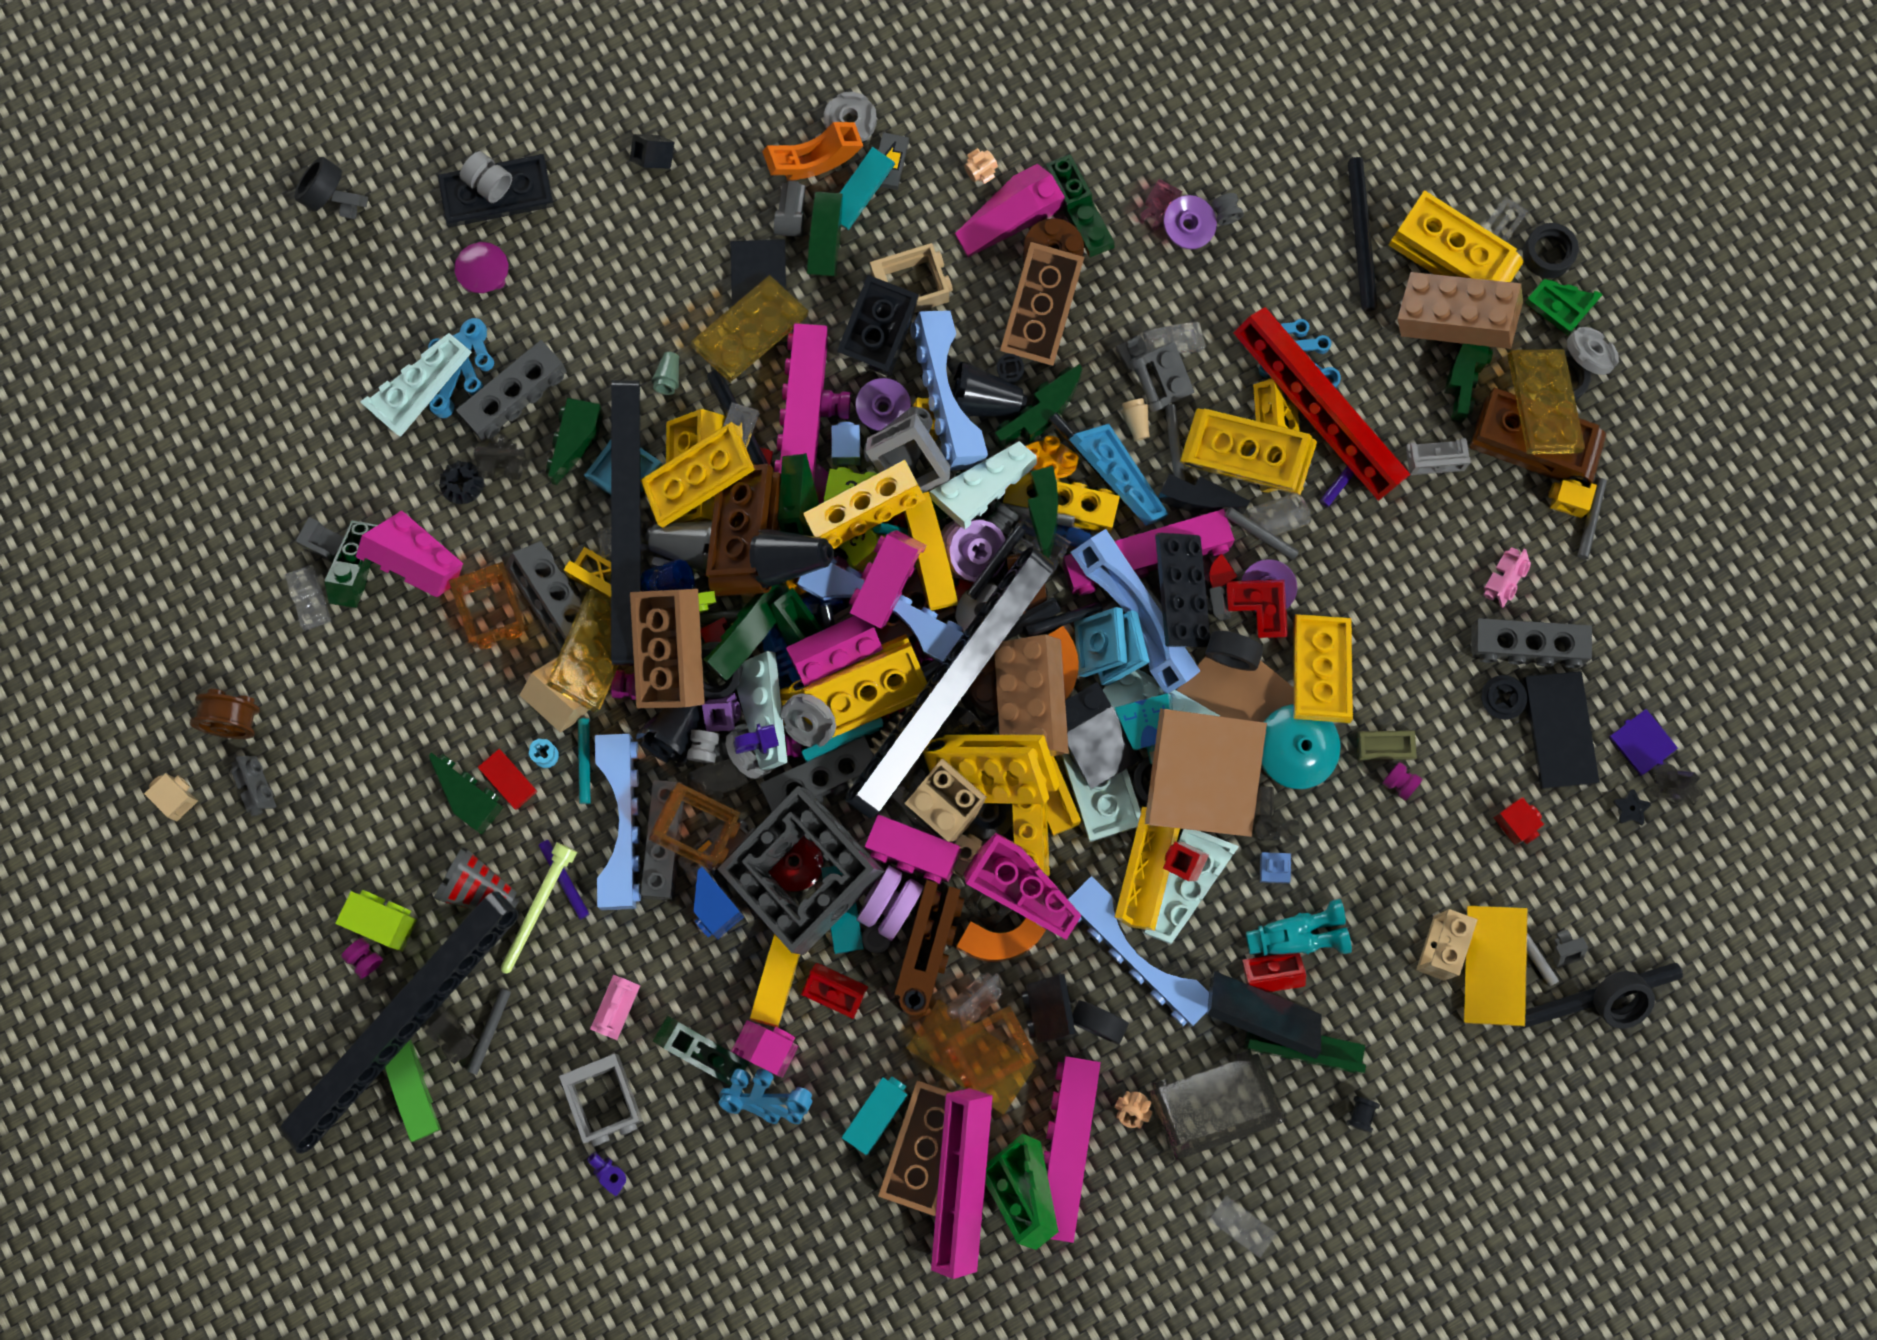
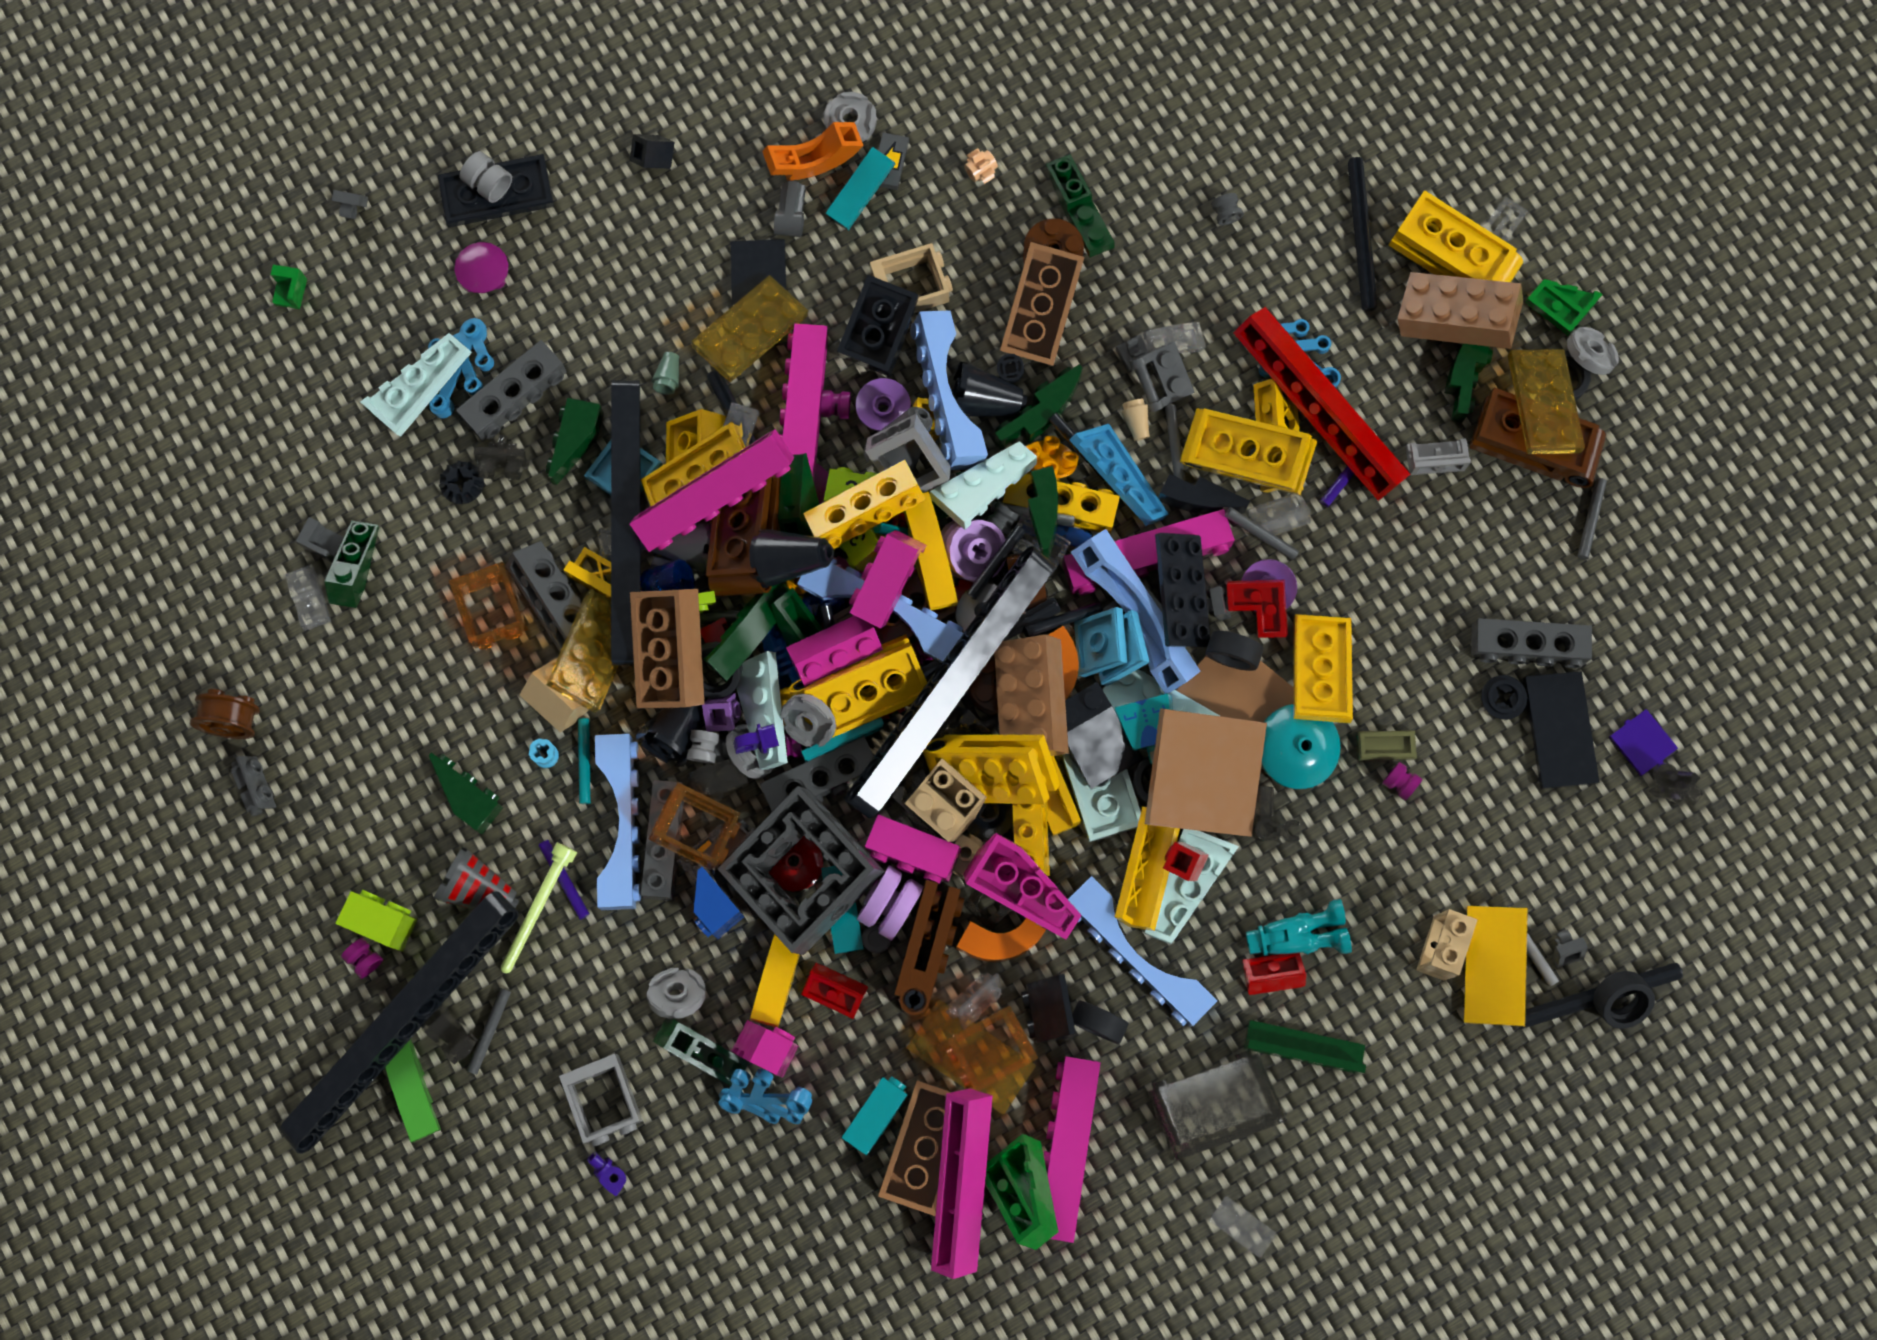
(171, 795): tan brick -> none
(289, 286): none -> green panel
(318, 184): black tyre -> none
(410, 552): dark pink wedge -> none
(507, 779): red tile -> none
(615, 1007): bright pink hinge -> none
(623, 685): magenta wheel -> none
(679, 1005): none -> light grey tile
(713, 490): none -> dark pink brick
(825, 234): dark green slope -> none
(846, 444): light blue brick -> none
(1016, 206): dark pink wedge -> none
(1133, 1109): light nougat gear -> none
(1158, 202): clear pink plate -> none
(1198, 214): medium lavender dish -> none
(1221, 572): red tile -> none
(1264, 1014): black tile -> none
(1275, 867): medium blue tile -> none
(1363, 1114): black bush -> none
(1514, 567): bright pink hinge -> none
(1520, 821): red brick -> none
(1555, 231): black tyre -> none
(1572, 497): yellow brick -> none
(1624, 808): black plate -> none

